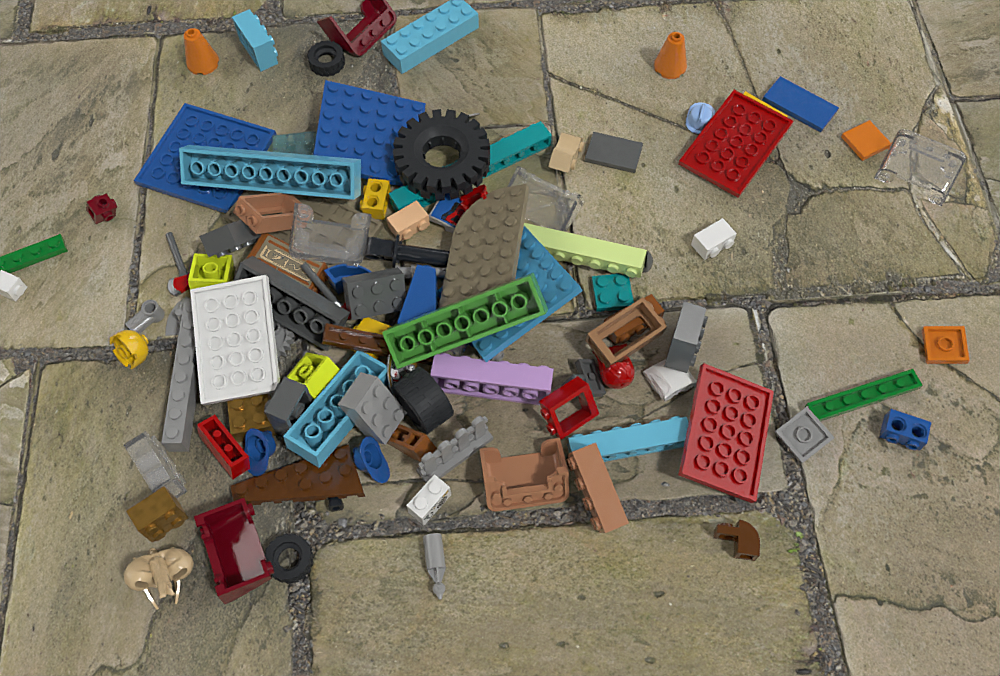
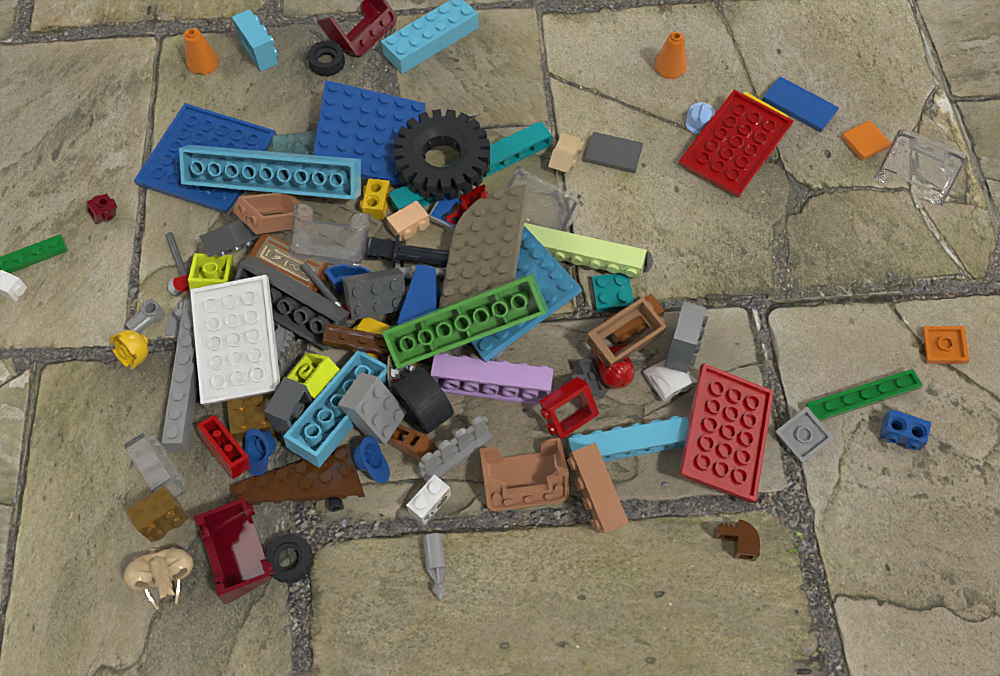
(713, 239): white brick -> none

